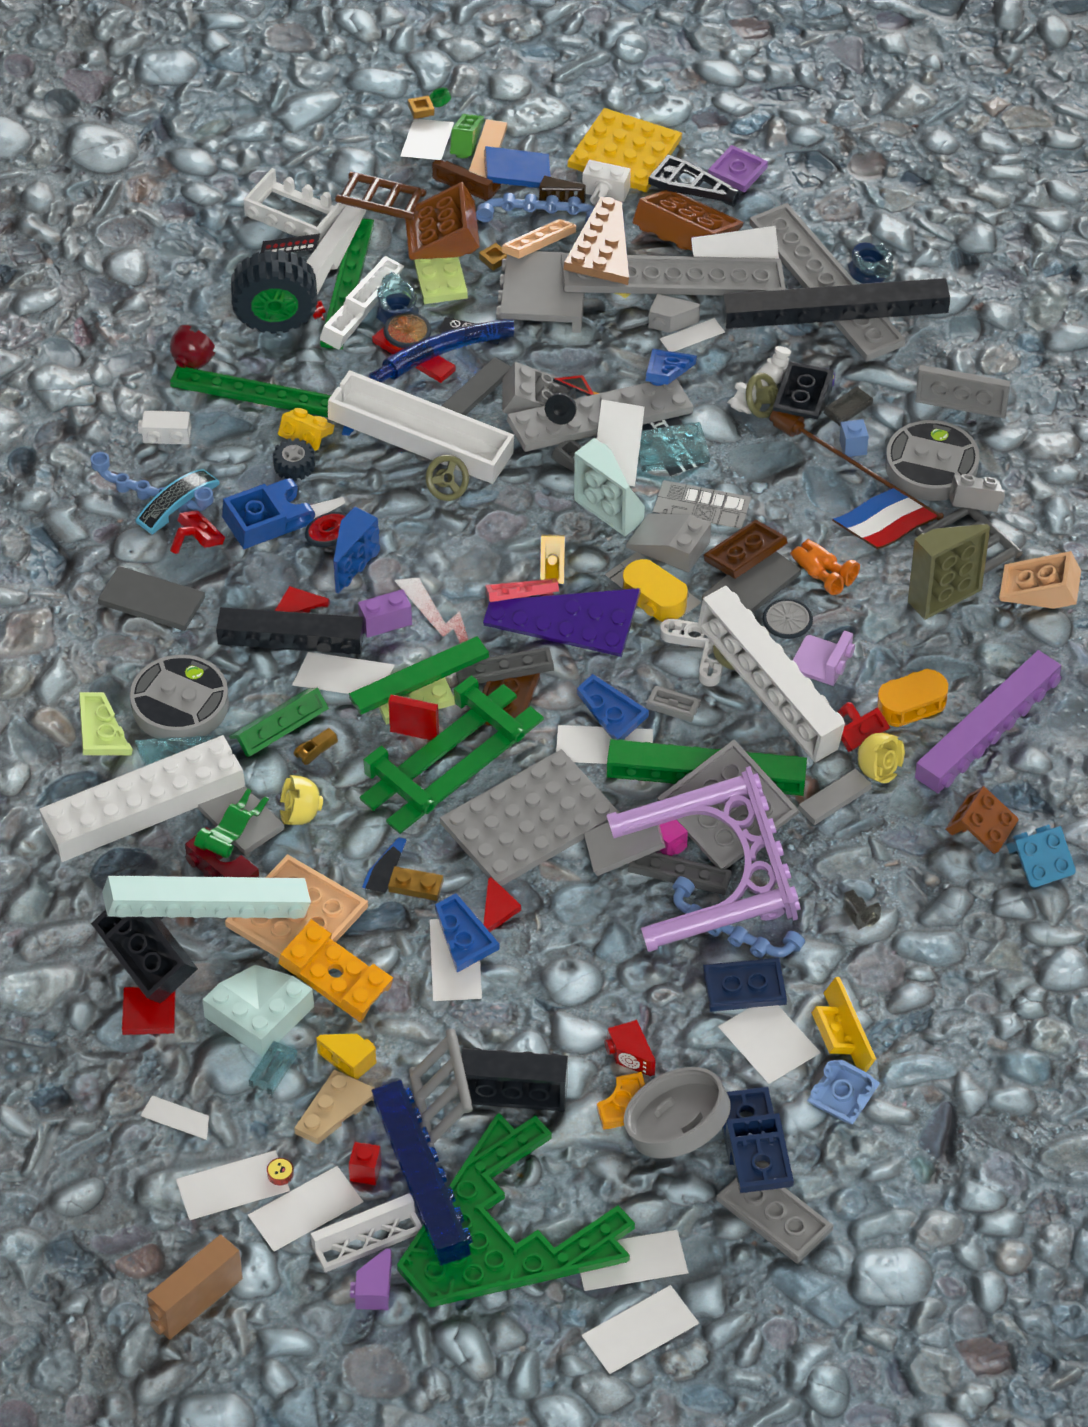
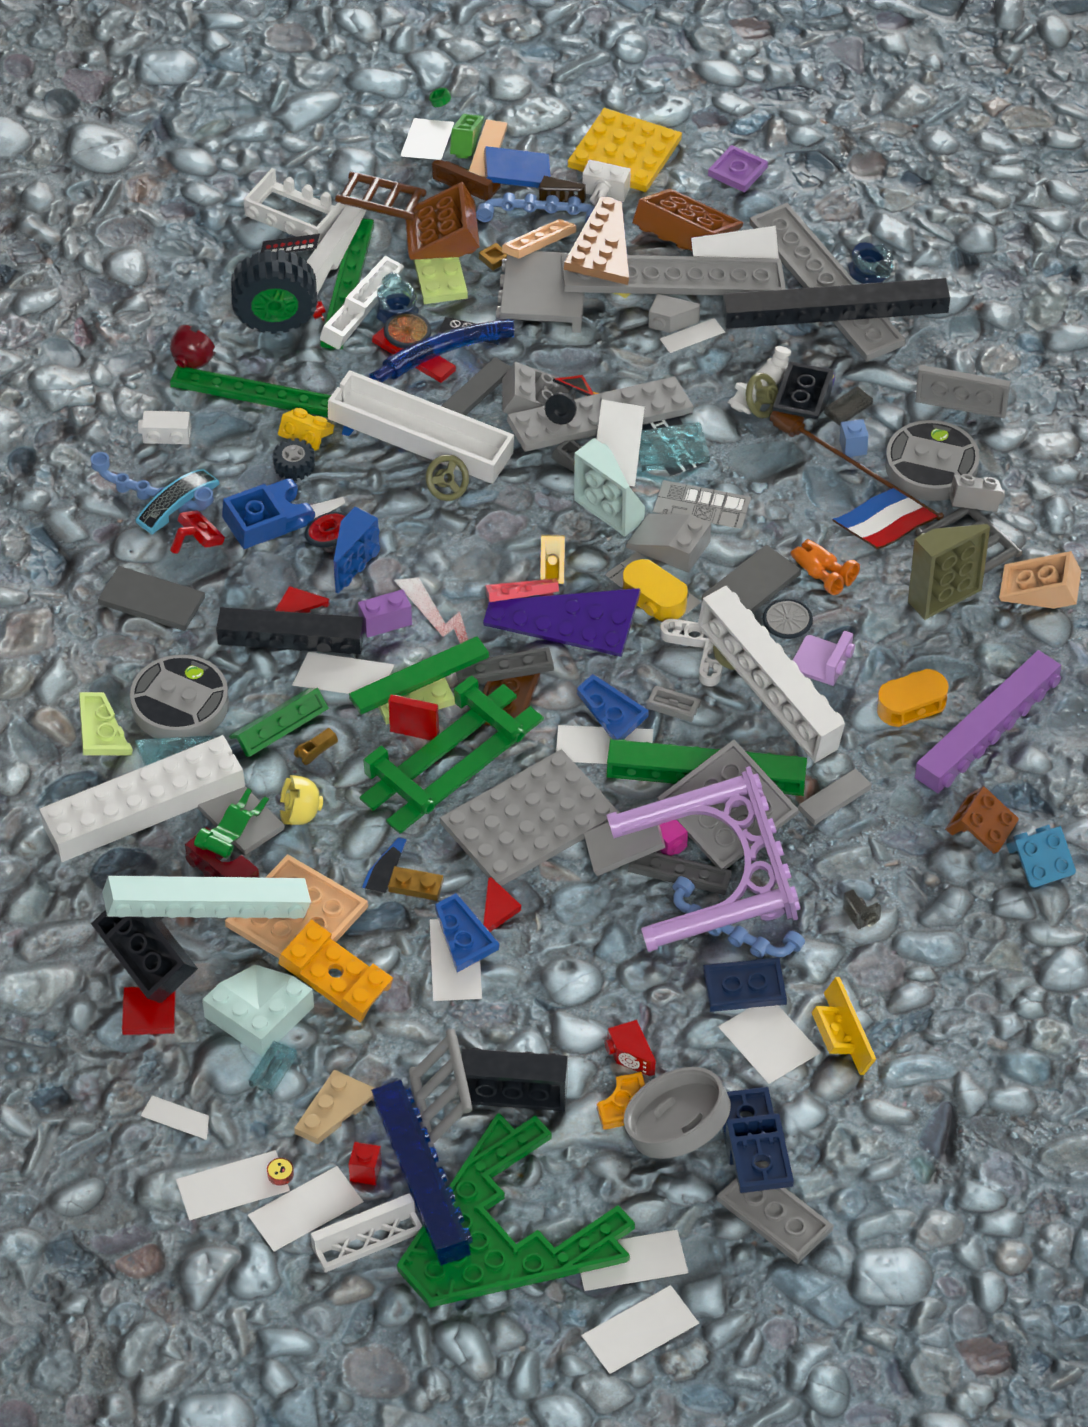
(194, 1287): medium nougat brick -> none
(347, 1053): yellow slope -> none
(373, 1283): medium lavender slope -> none
(421, 107): pearl gold plate -> none
(667, 366): blue wing -> none
(670, 170): black plate -> none
(745, 549): reddish brown tile -> none
(843, 1090): light blue slope -> none
(861, 726): red plate -> none
(880, 756): light yellow cylinder -> none

